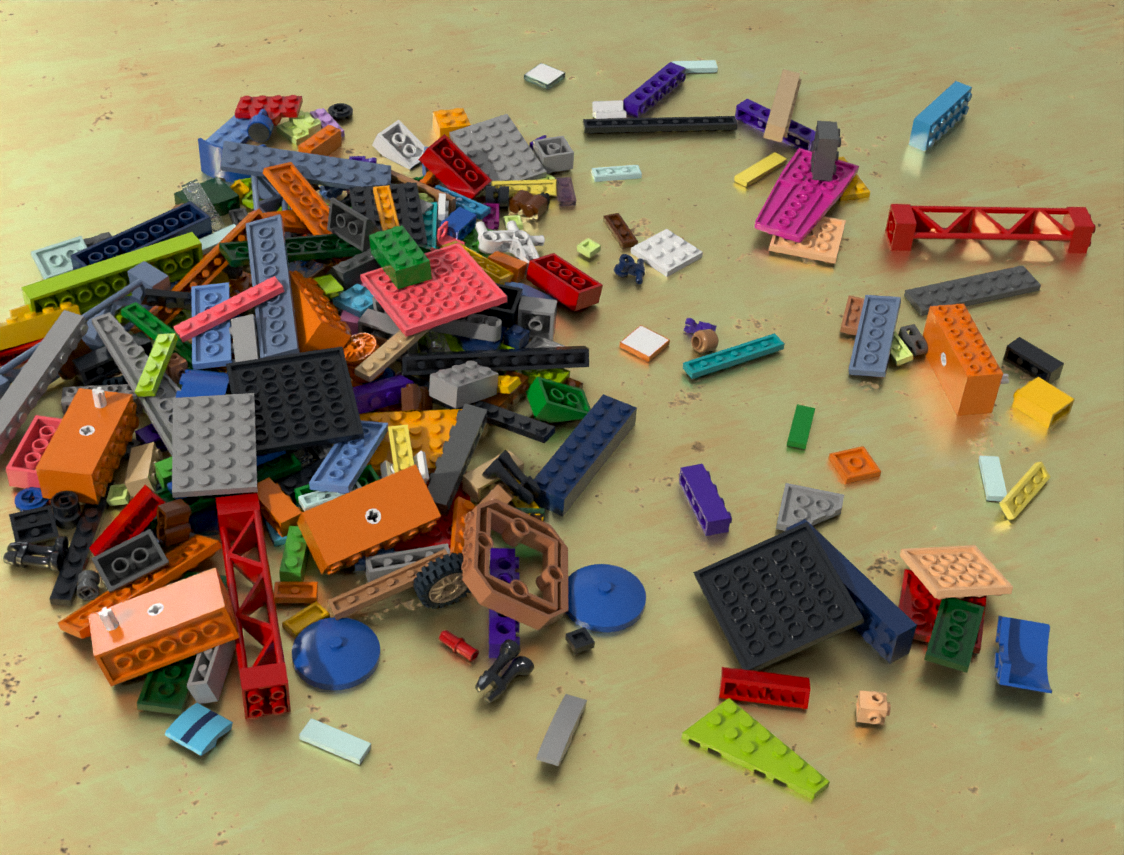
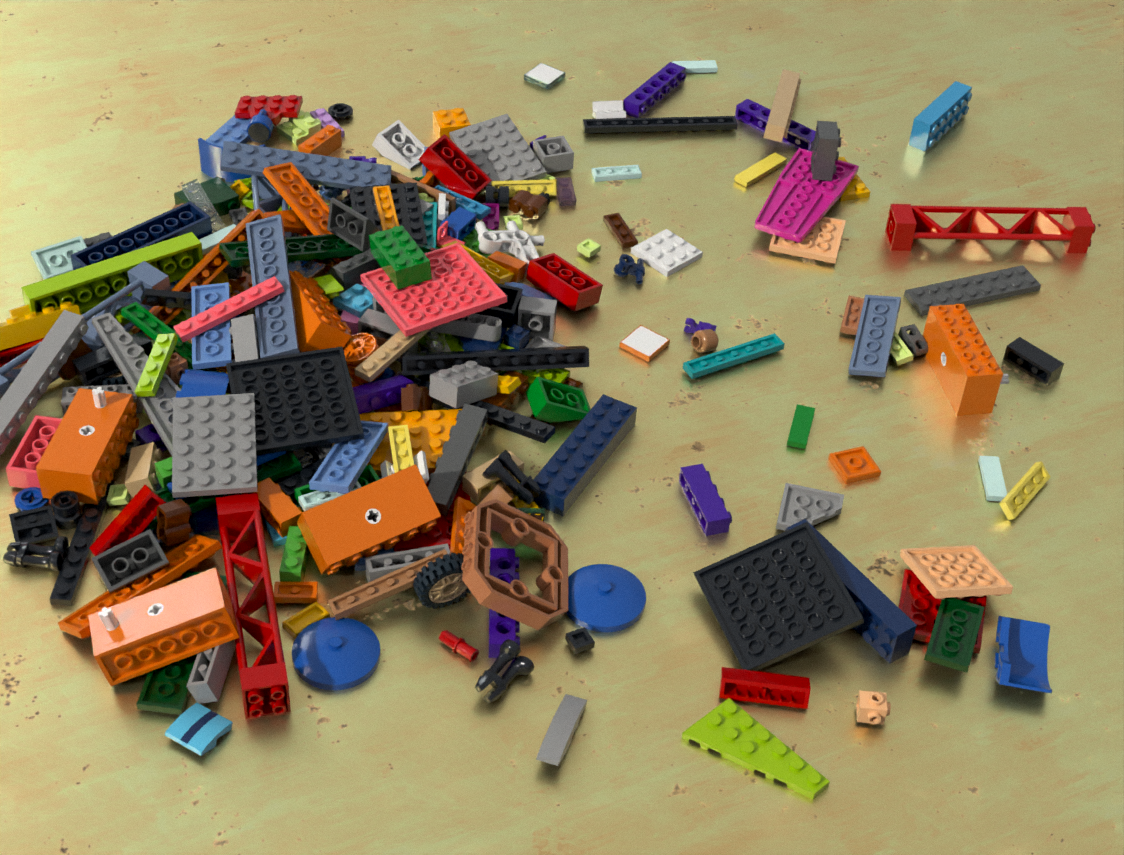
(88, 585): dark grey wheel -> none
(335, 741): light aqua tile -> none
(1042, 402): yellow brick -> none

